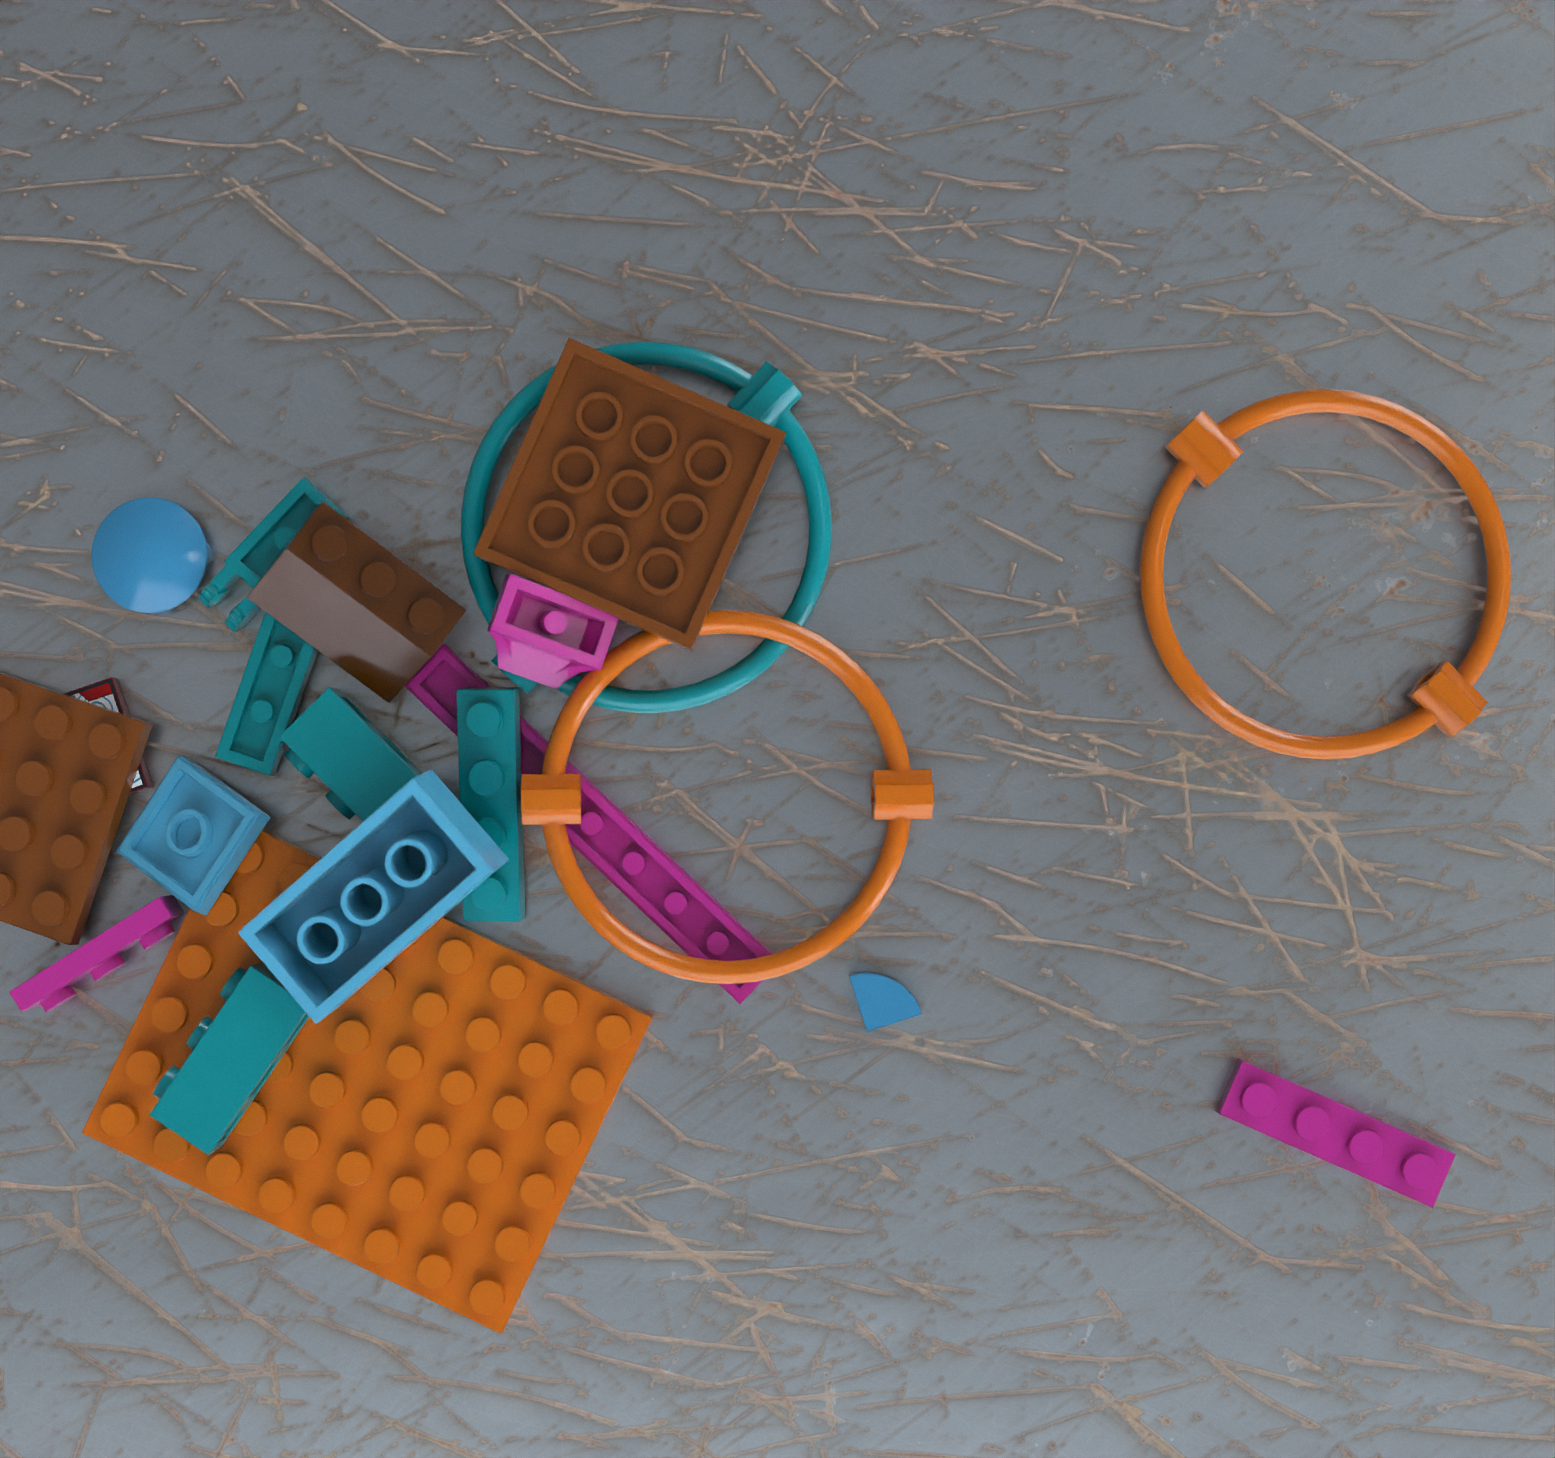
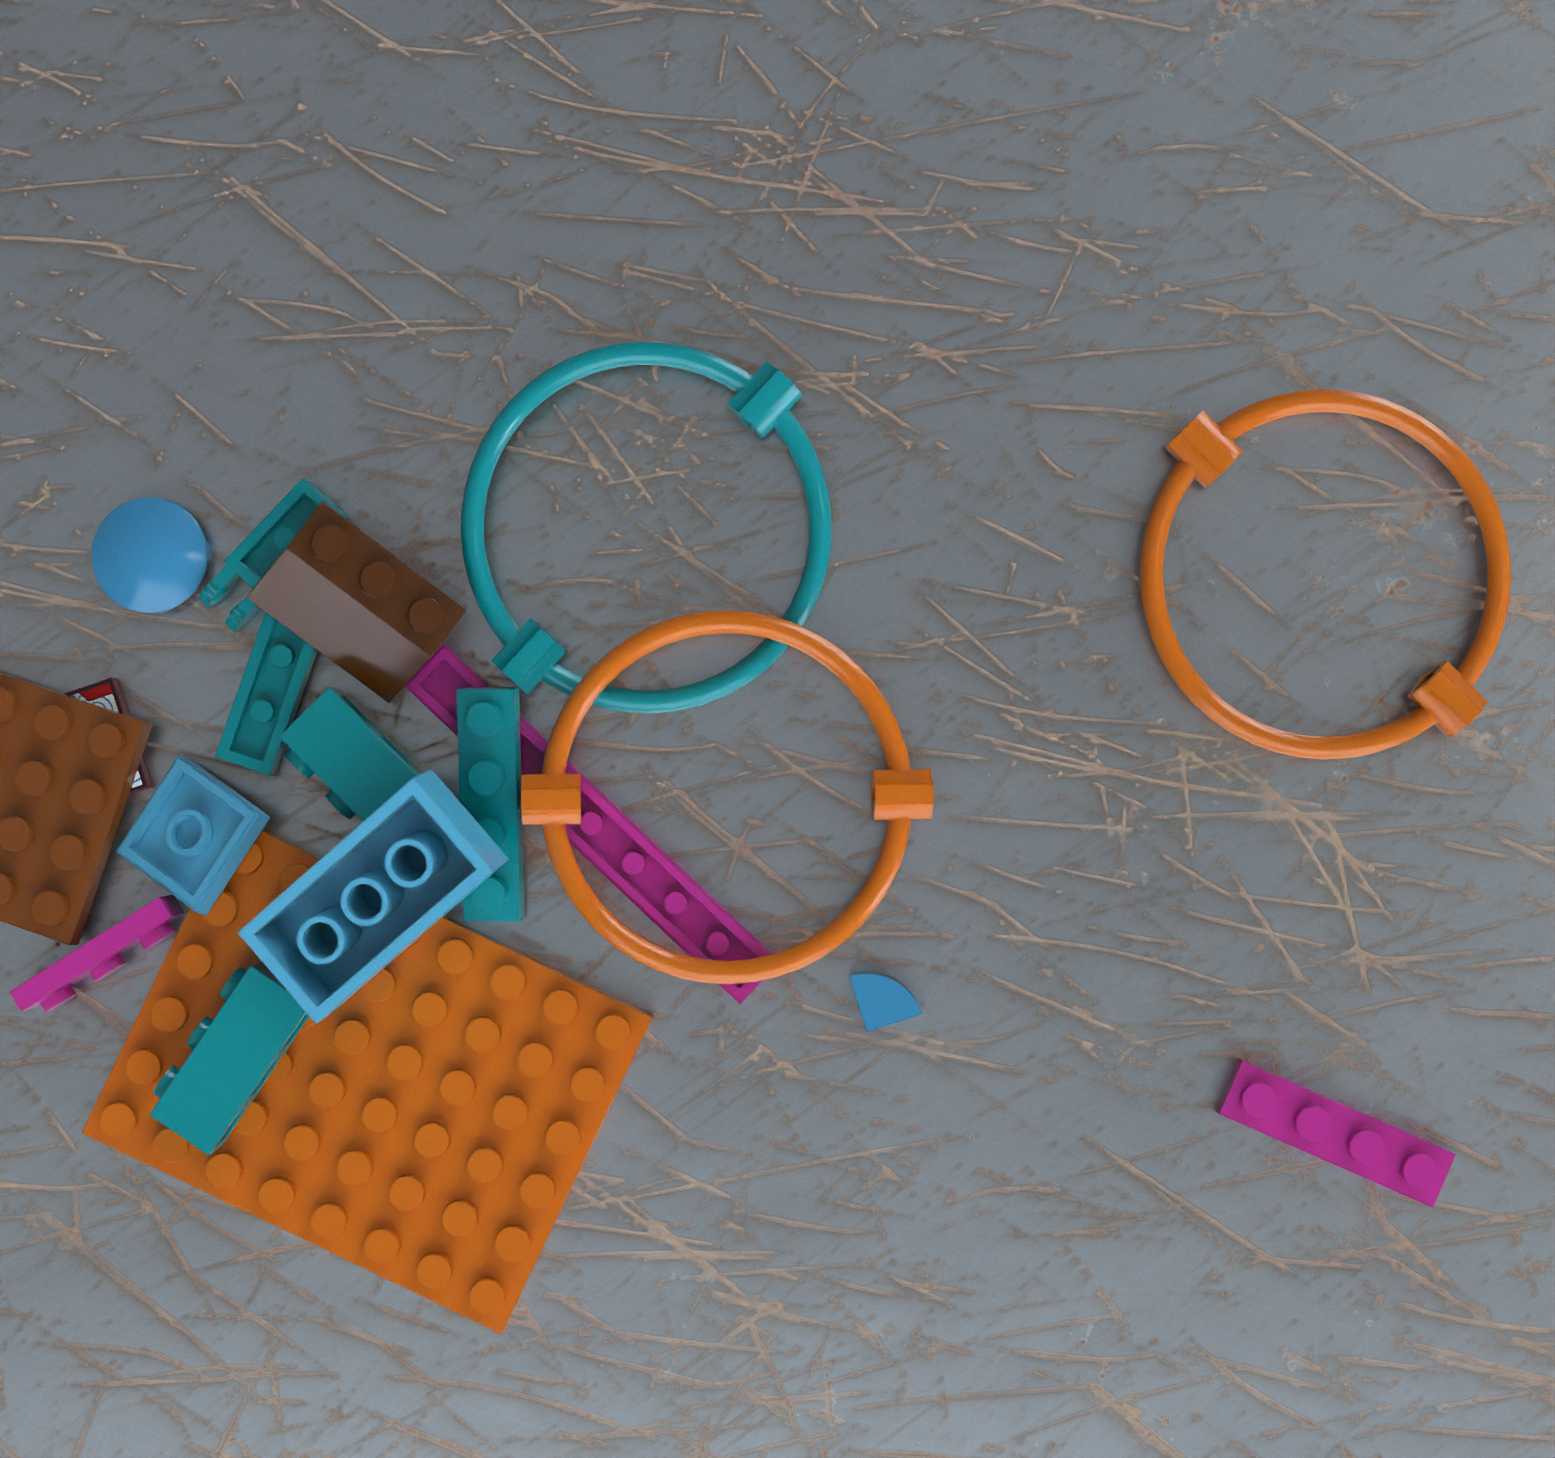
(547, 633): dark pink slope -> none
(630, 494): dark orange plate -> none

